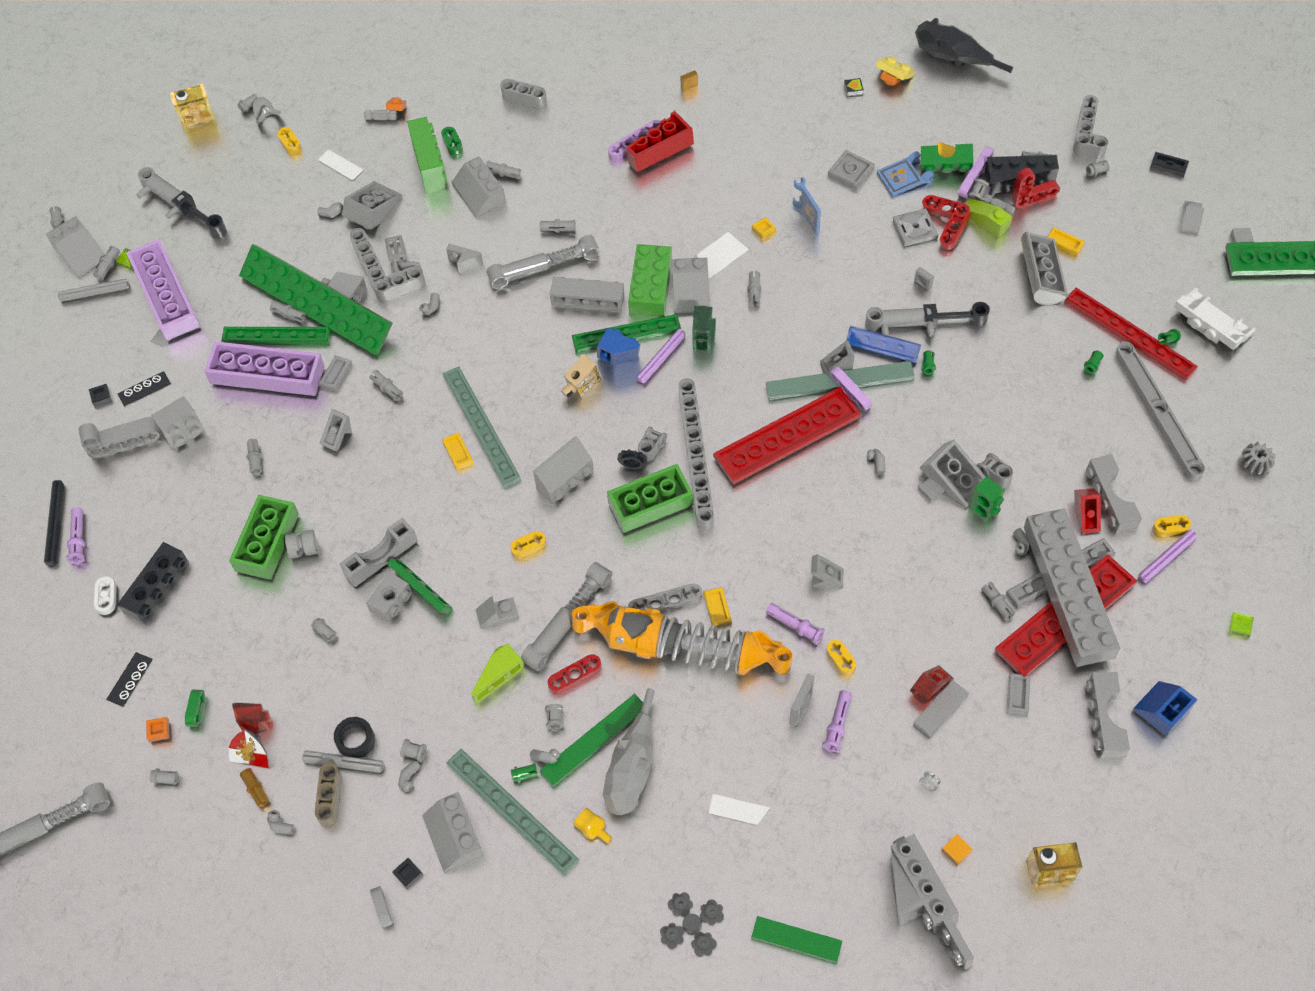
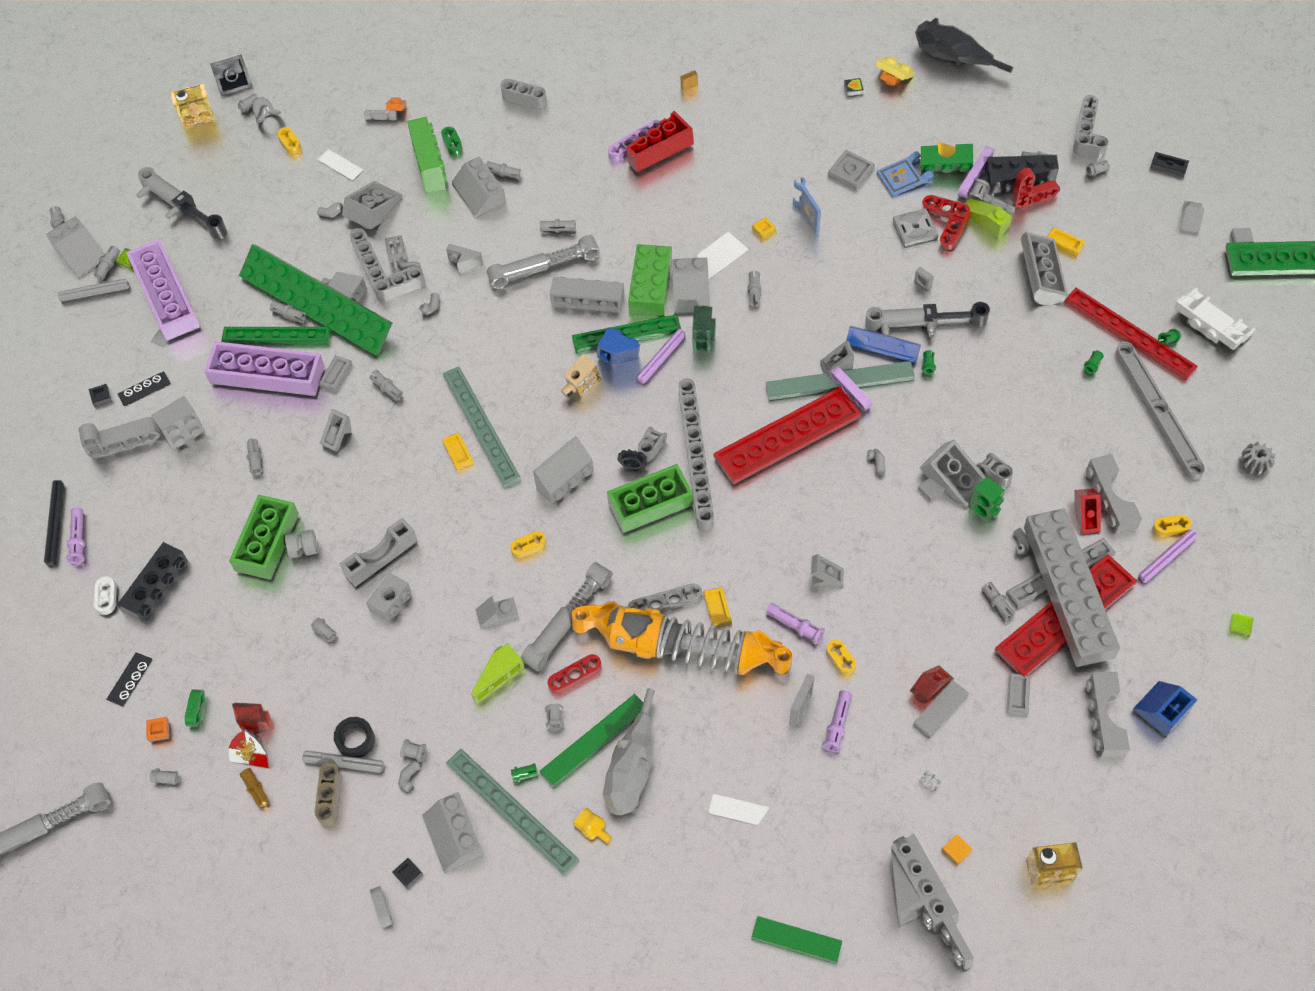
(231, 75): none -> slope
(277, 825): light grey arm -> none
(420, 586): green tile -> none
(543, 756): light grey arm -> none
(692, 924): dark grey plant -> none

